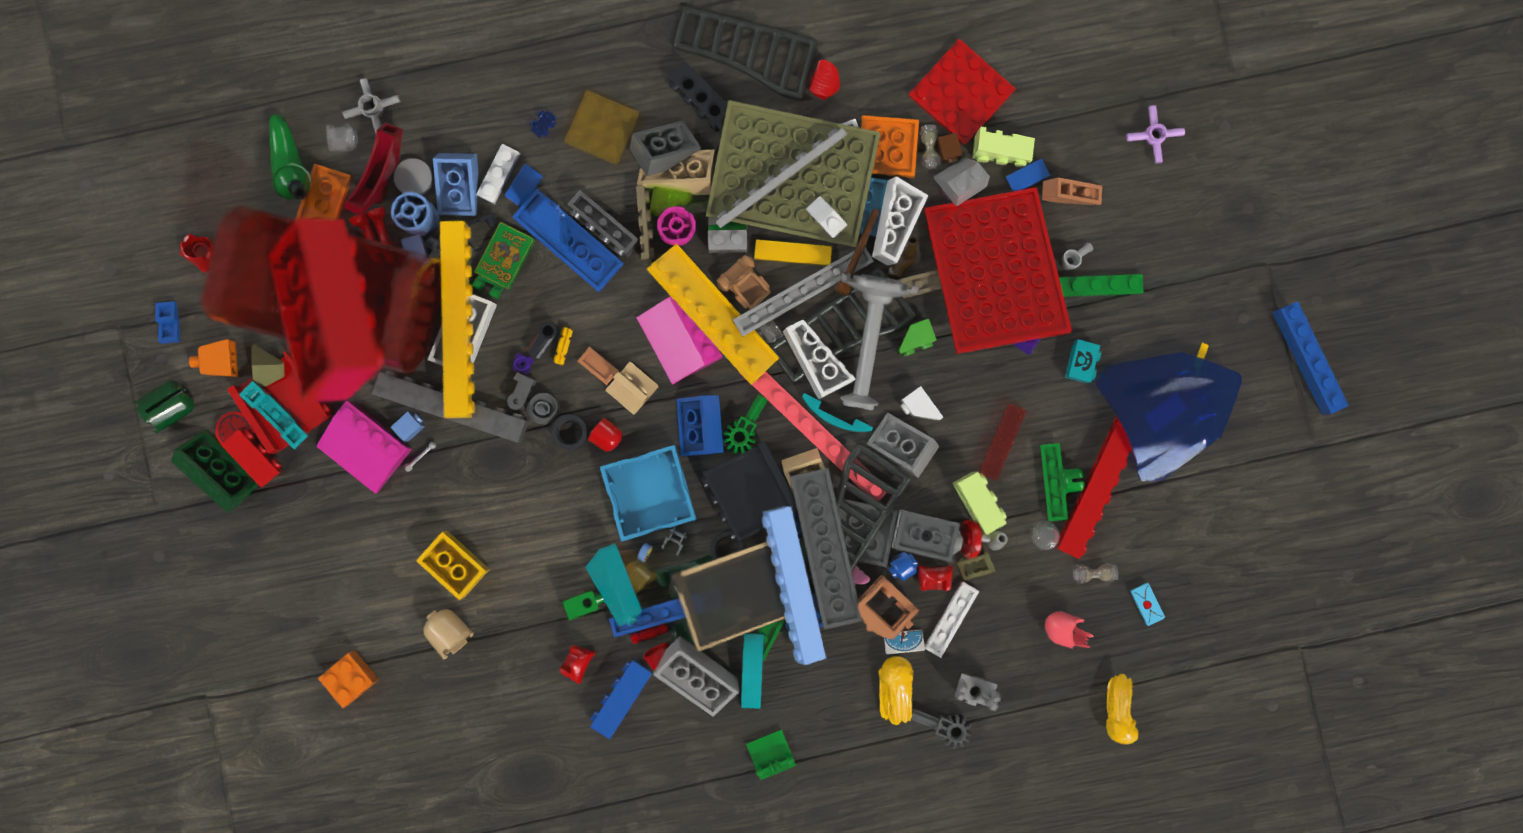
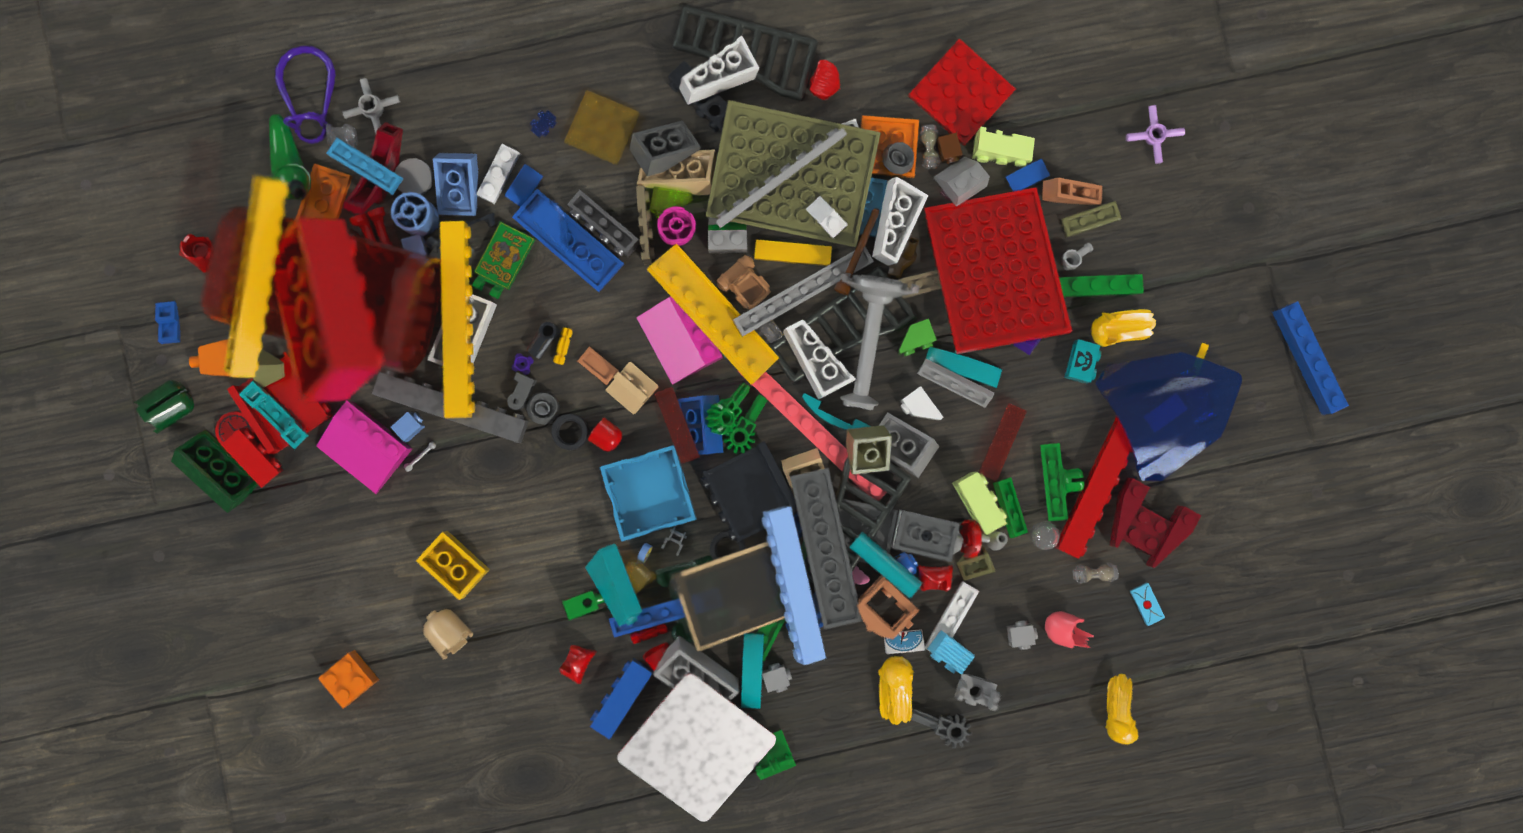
(255, 276): none -> yellow brick
(282, 89): none -> dark purple animal
(364, 166): none -> dark azure tile
(677, 425): none -> clear red plate
(696, 747): none -> flat silver piece
(721, 72): none -> white wedge
(724, 413): none -> green gear
(776, 678): none -> light grey brick
(868, 449): none -> olive slope
(886, 565): none -> teal brick
(898, 158): none -> dark grey hat
(951, 652): none -> medium azure brick
(955, 383): none -> light grey tile
(965, 366): none -> teal slope
(1009, 503): none -> green plate
(1022, 635): none -> light grey brick
(1091, 219): none -> olive tile
(1122, 327): none -> yellow hair
(1147, 529): none -> dark red wedge

